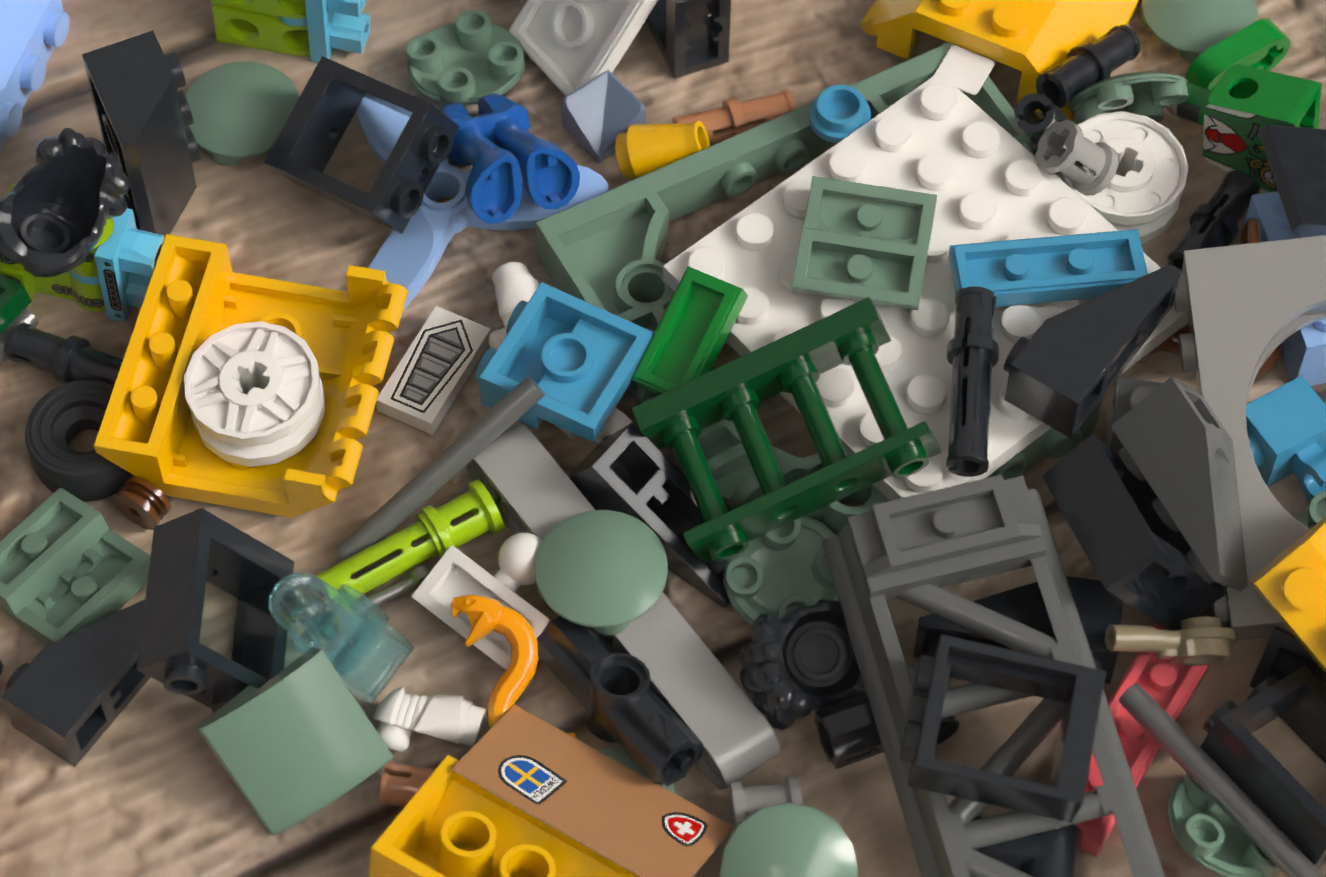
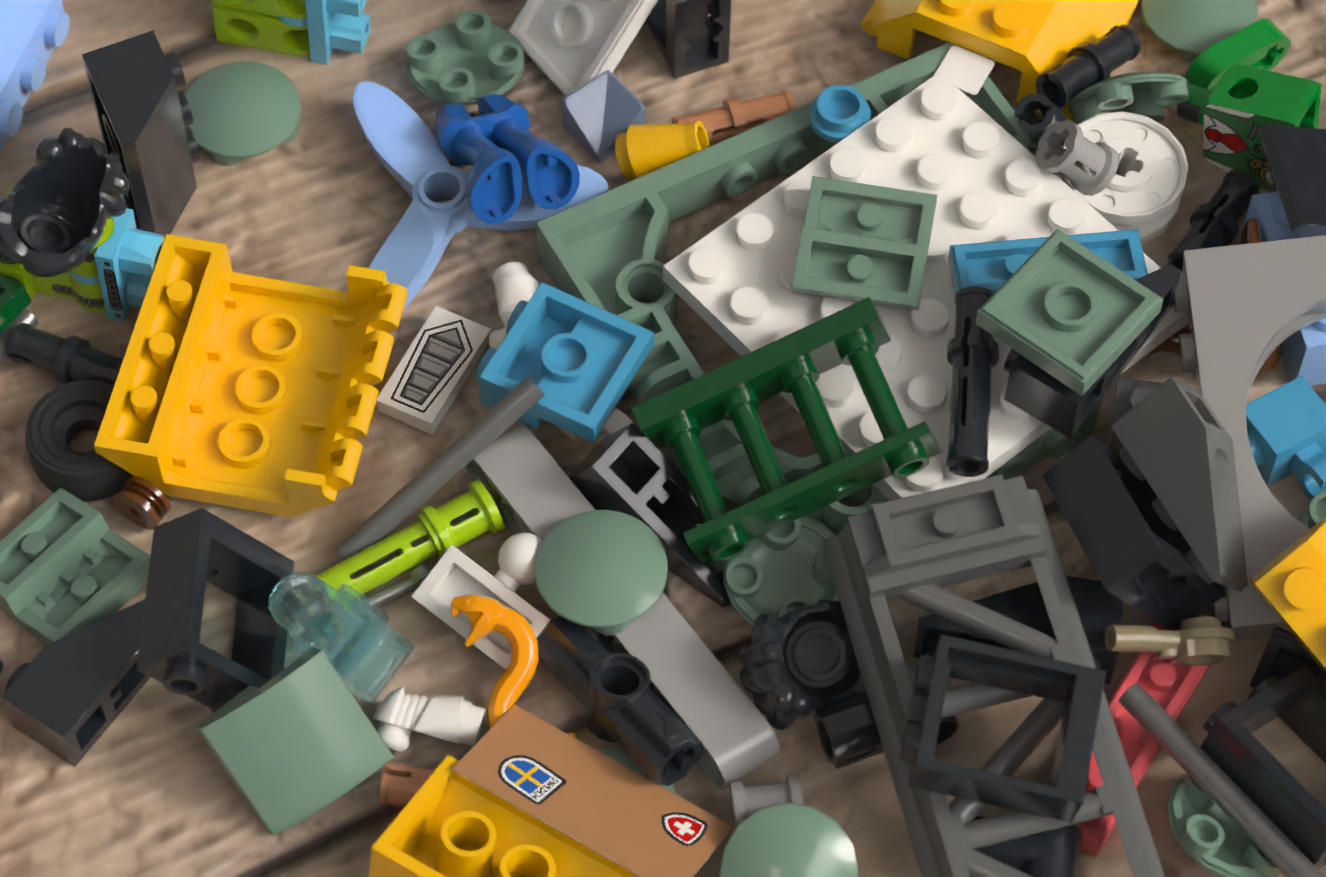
(255, 393): white wheel -> none
(321, 121): black window -> none
(689, 332): green tile -> none
(1069, 311): none -> sand green plate

